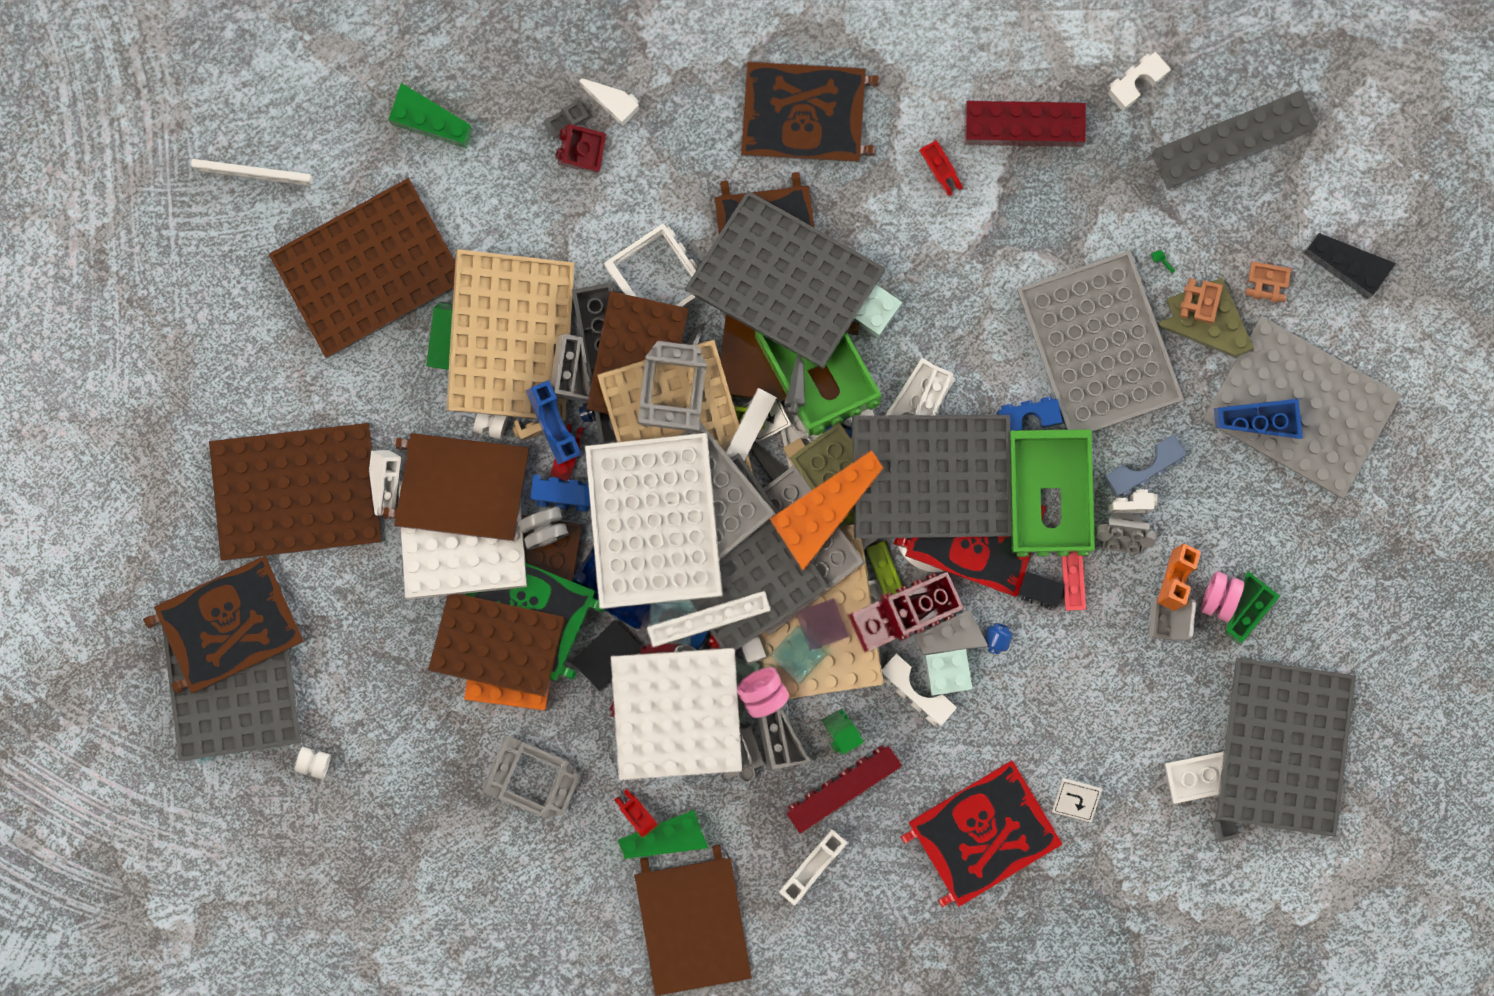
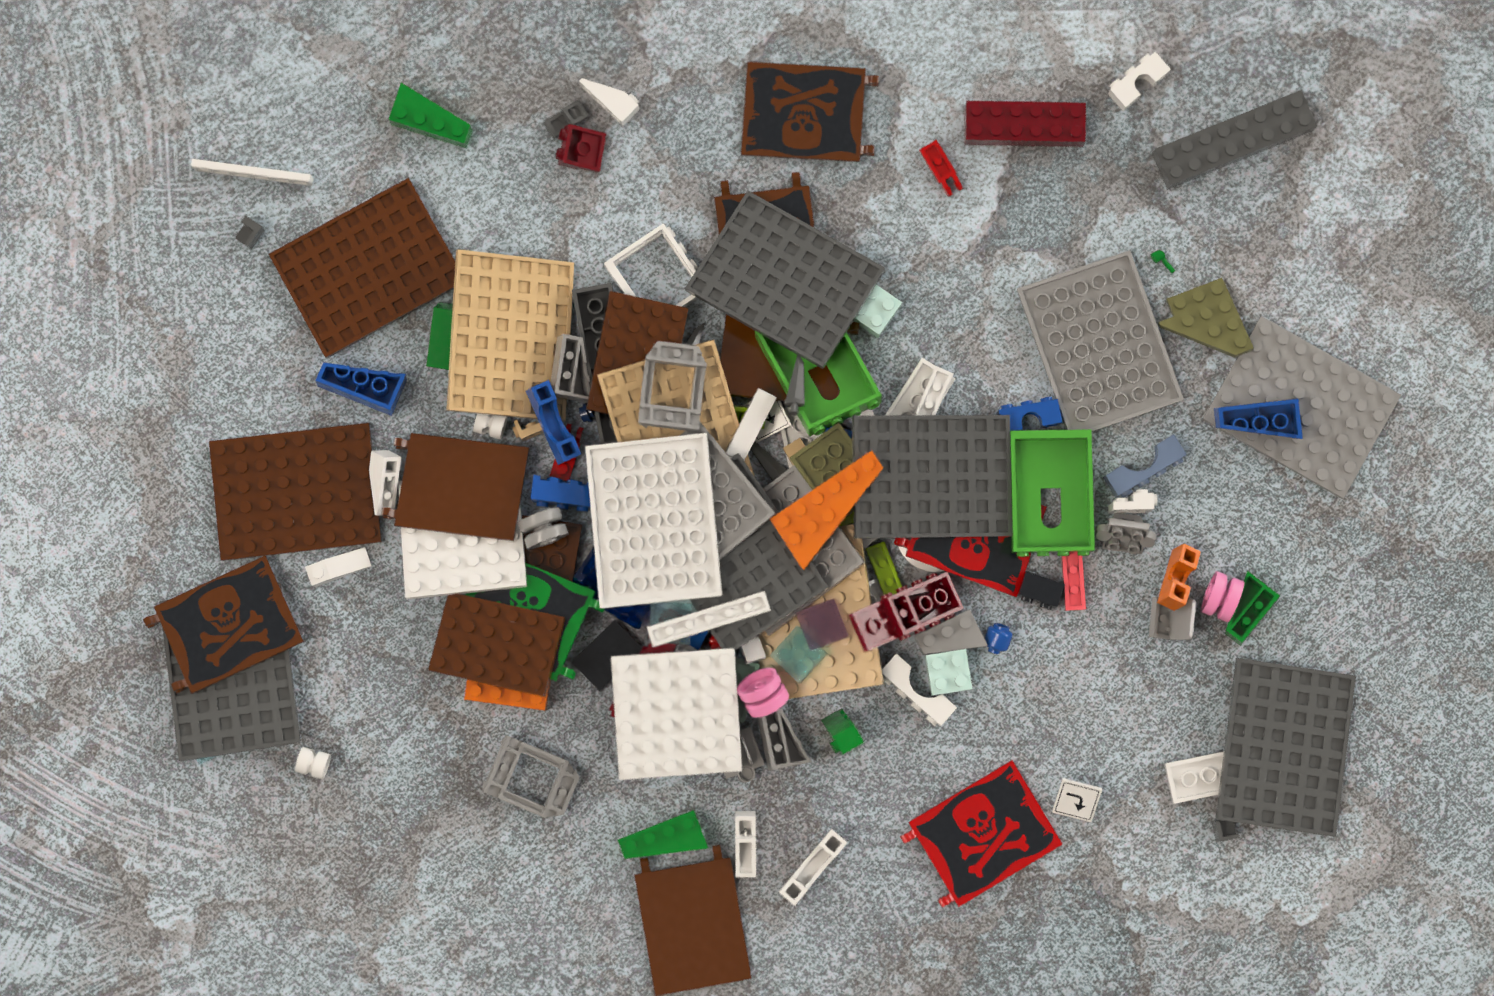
(250, 232): none -> dark grey panel
(338, 567): none -> white slope
(368, 387): none -> blue wedge
(636, 814): red hinge -> none
(745, 843): none -> white slope
(844, 789): dark red brick -> none
(1207, 303): nougat plate -> none
(1268, 275): nougat plate -> none
(1350, 264): black wedge -> none

